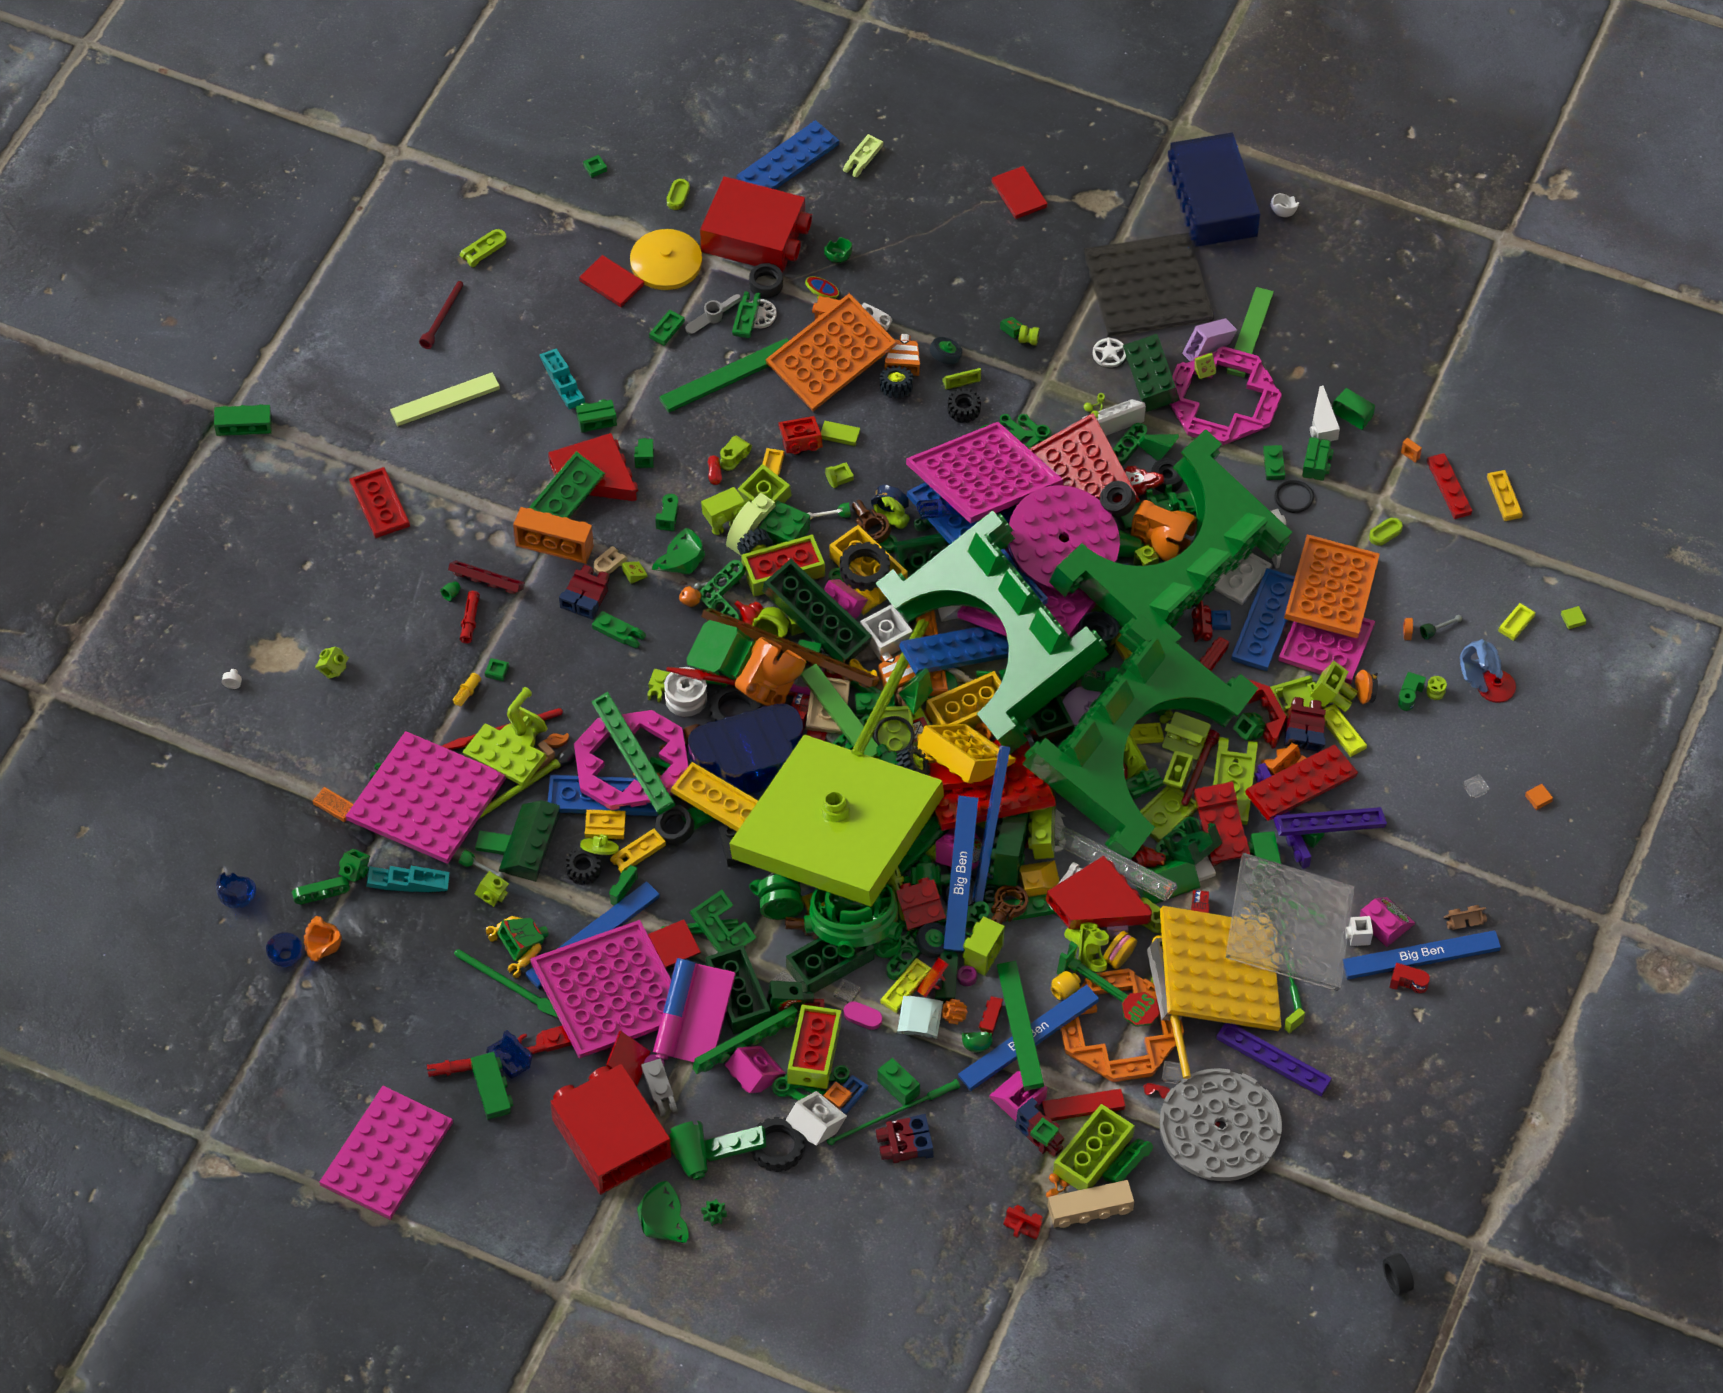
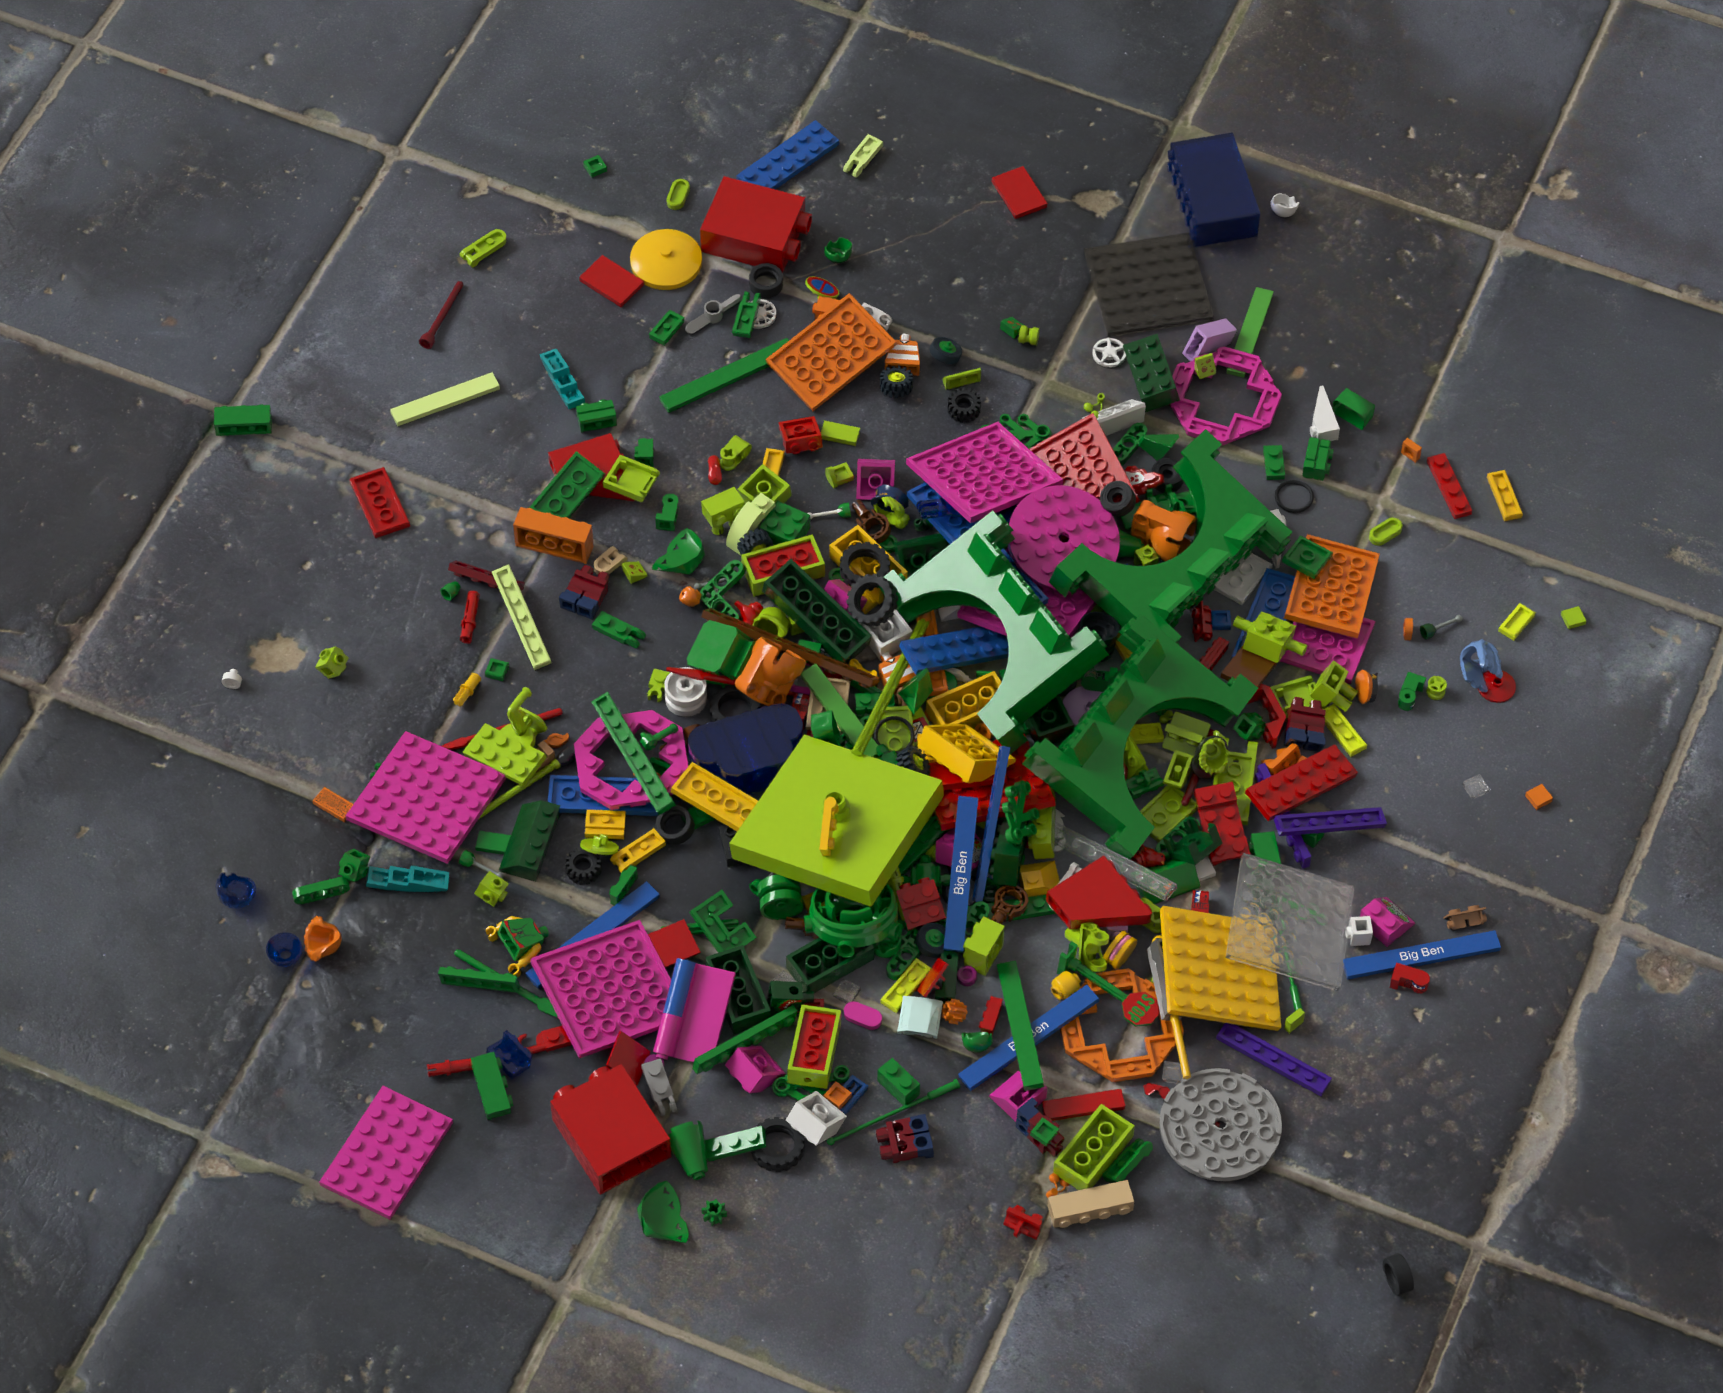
(478, 979): none -> green plate
(521, 617): none -> yellowish green tile
(635, 480): none -> lime container
(650, 741): none -> green piece
(825, 727): none -> green piece
(829, 825): none -> yellow plate
(855, 597): none -> black tyre
(872, 474): none -> dark pink slope
(1014, 833): none -> green plant
(1210, 756): none -> lime hair
(1250, 666): none -> reddish brown tile
(1269, 636): none -> lime brick
(1307, 557): none -> green tile

